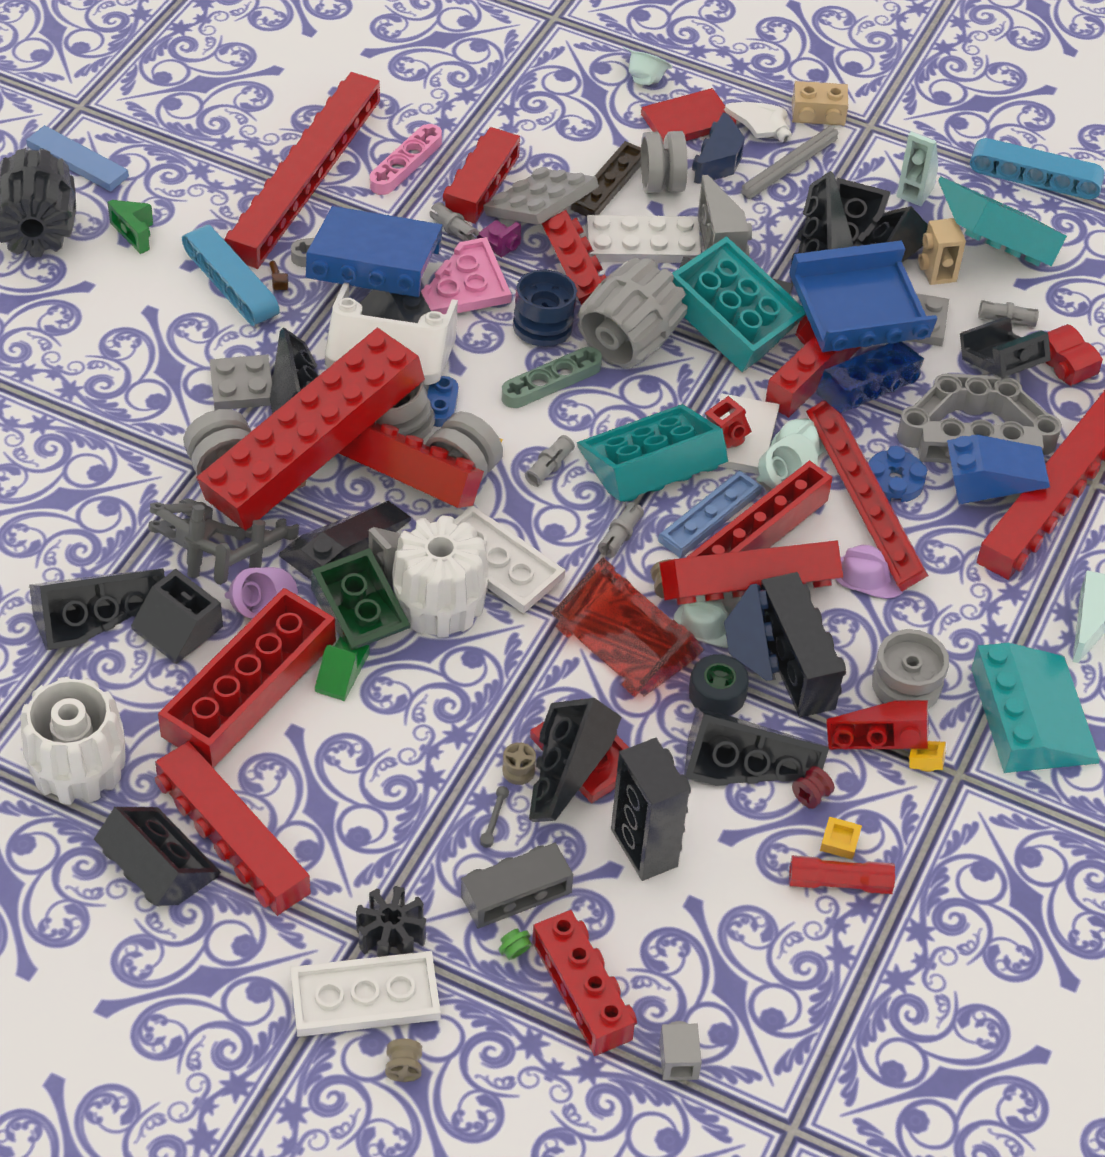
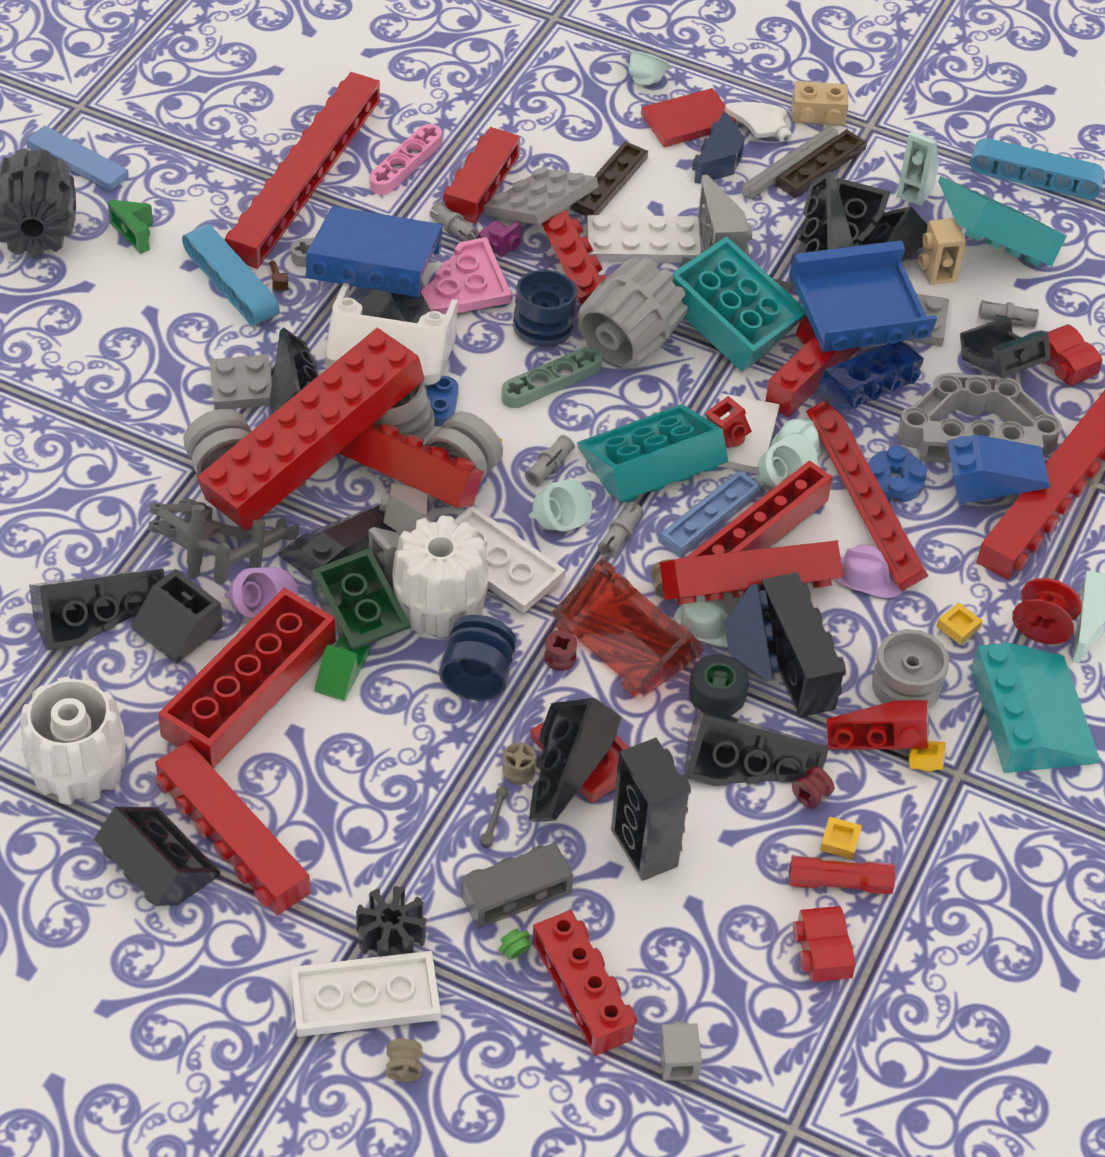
(403, 507): none -> light grey slope
(478, 657): none -> dark blue wheel
(555, 656): none -> dark red wheel
(562, 506): none -> light aqua piece
(664, 161): light grey wheel -> none
(825, 159): none -> dark brown tile
(825, 944): none -> red brick
(959, 623): none -> yellow plate
(1047, 611): none -> red piece

